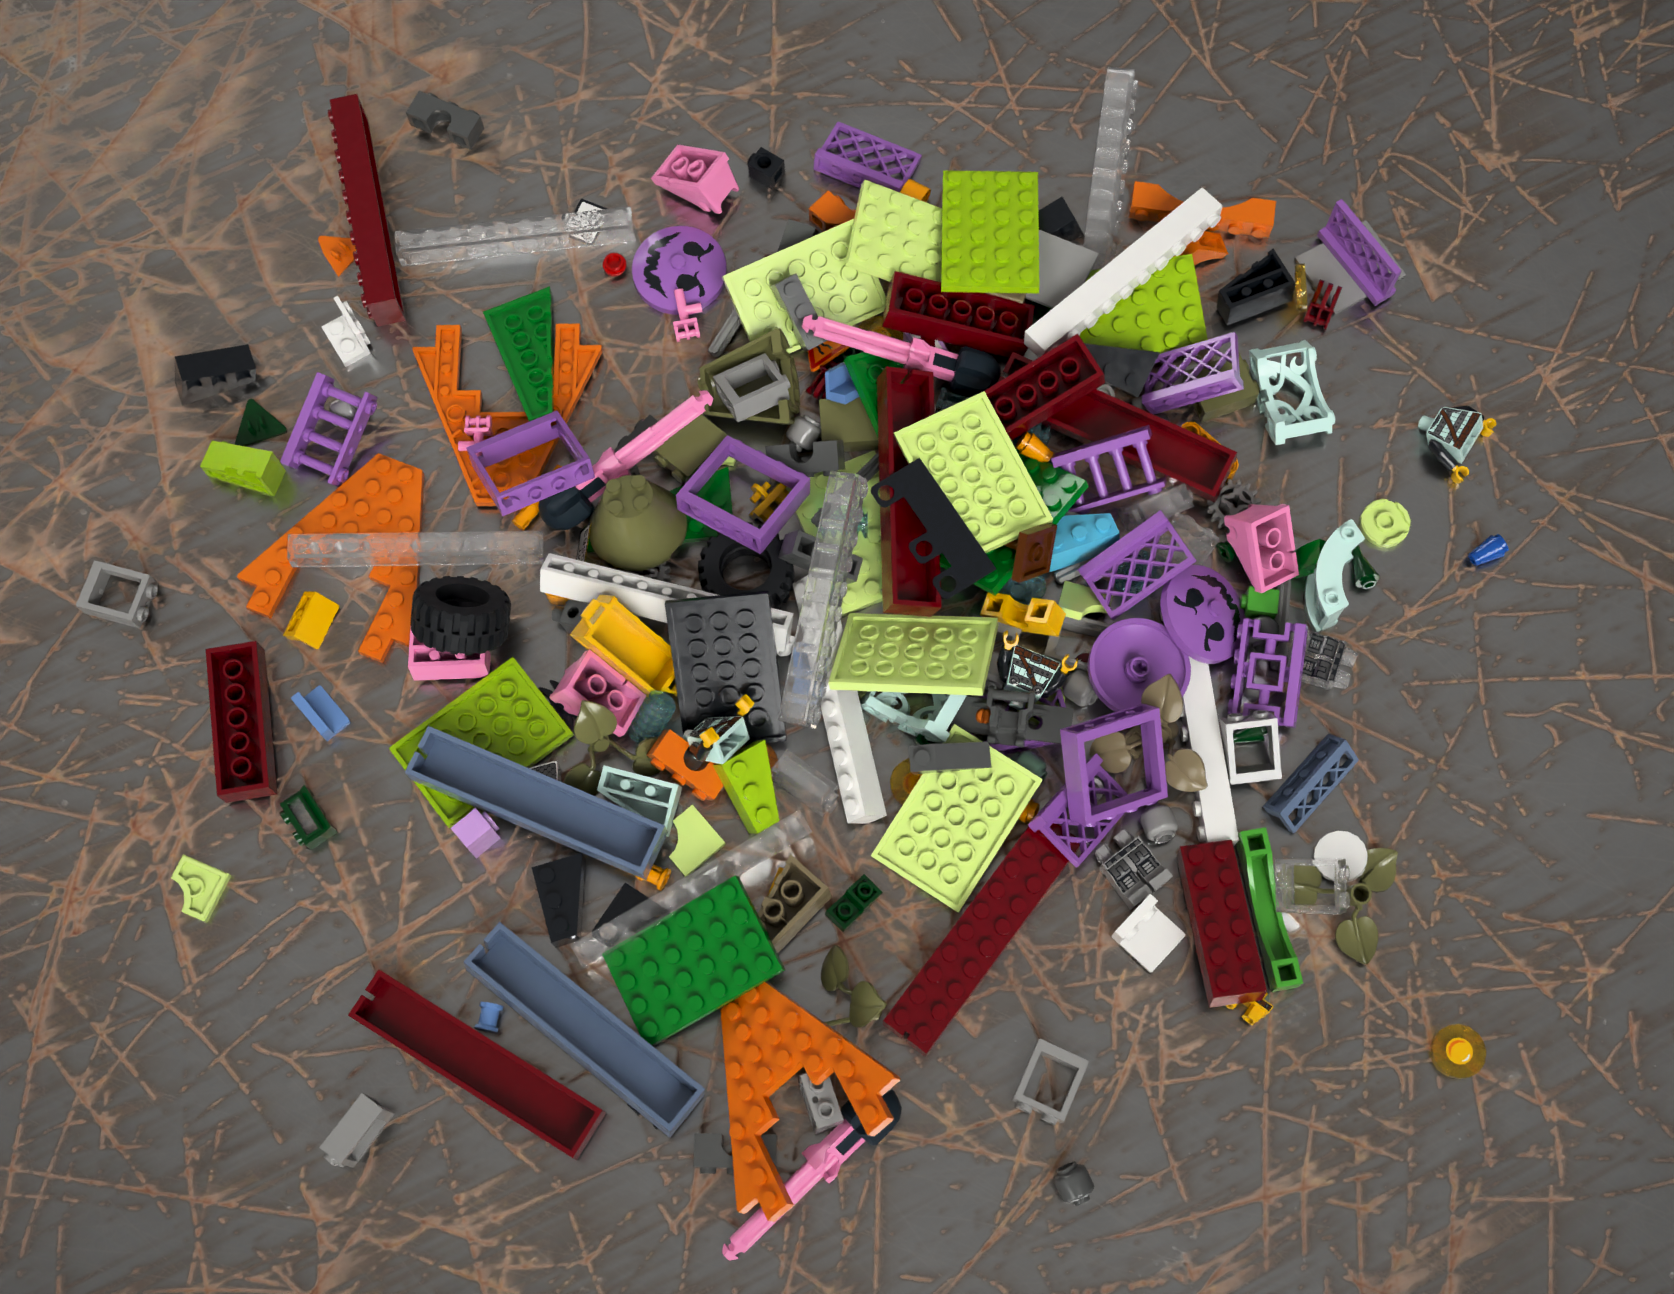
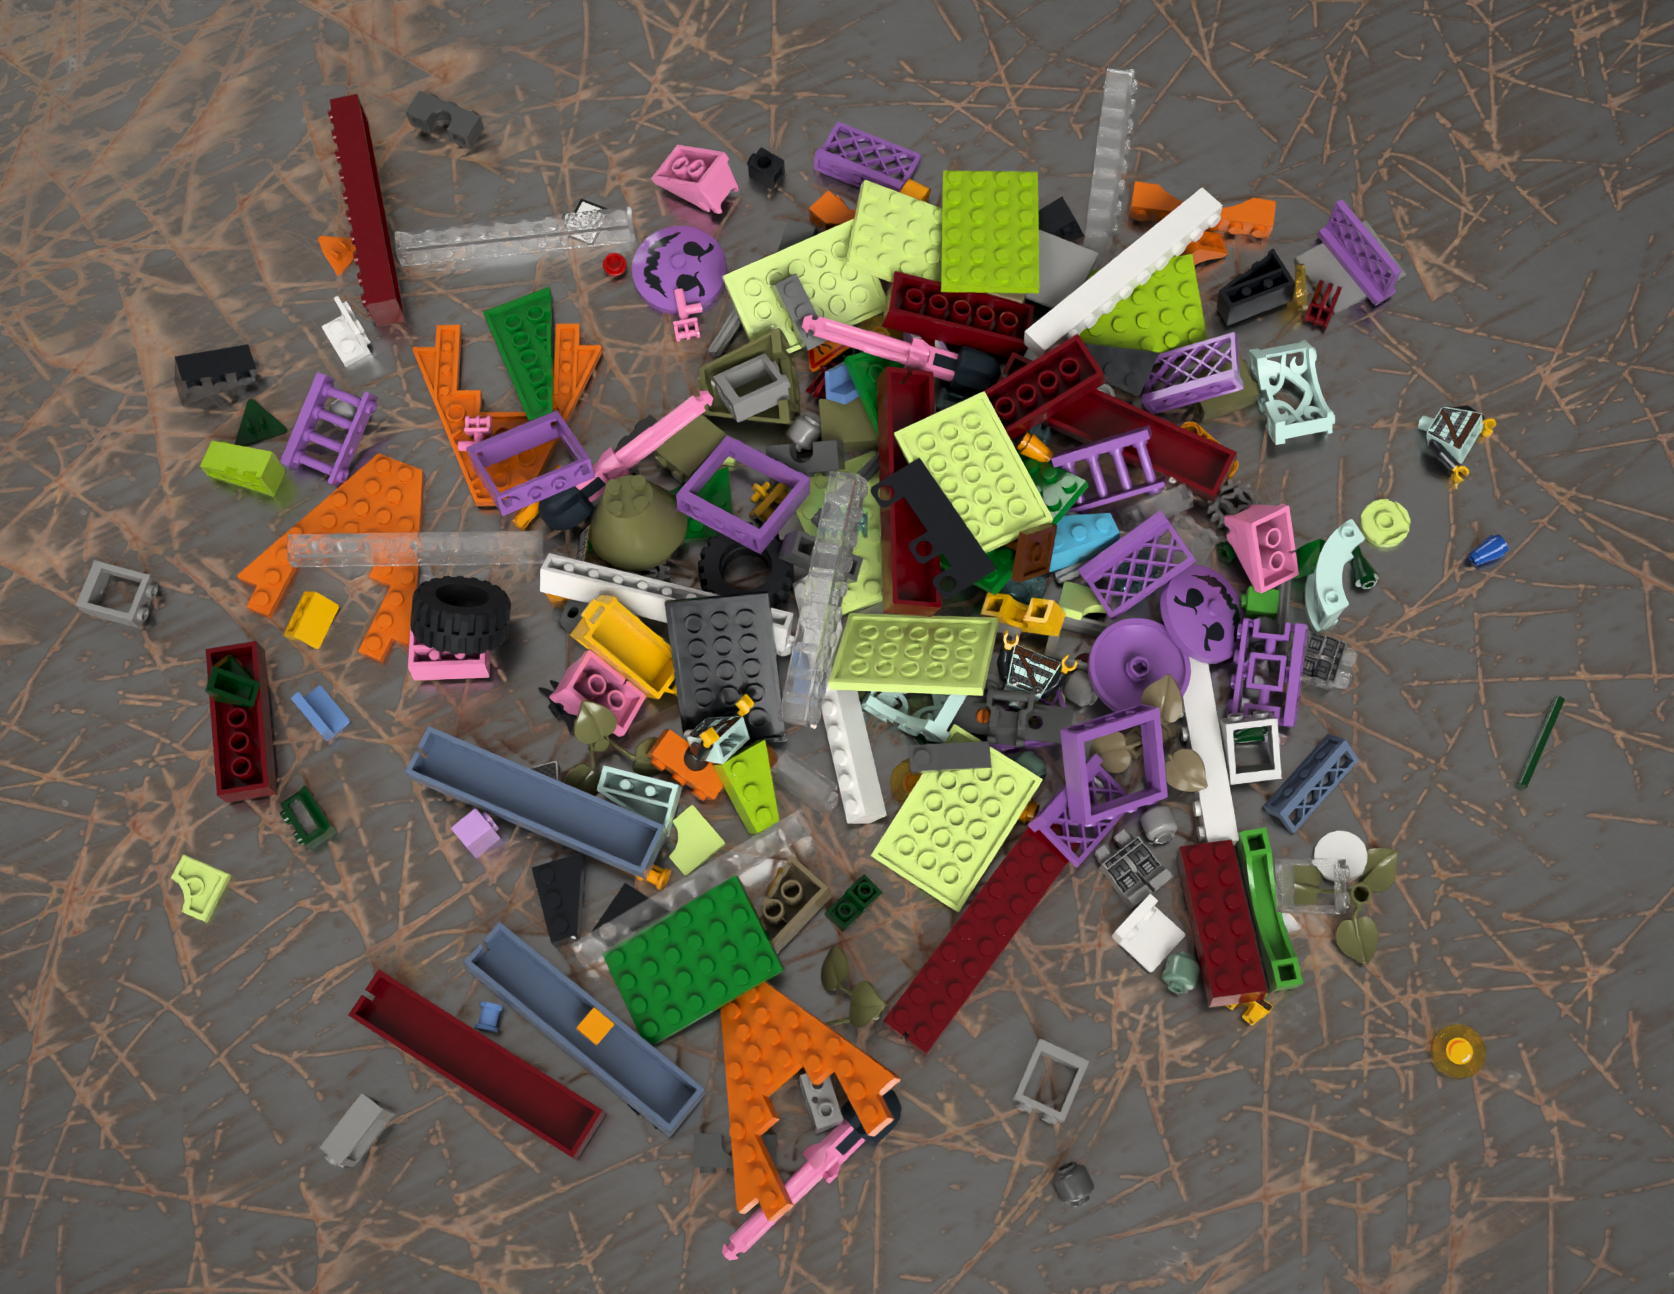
(232, 683): none -> dark green slope
(497, 714): lime plate -> none
(595, 1026): none -> light orange tile
(652, 716): clear light blue piece -> none
(1181, 972): none -> sand green head
(1540, 742): none -> dark green bar

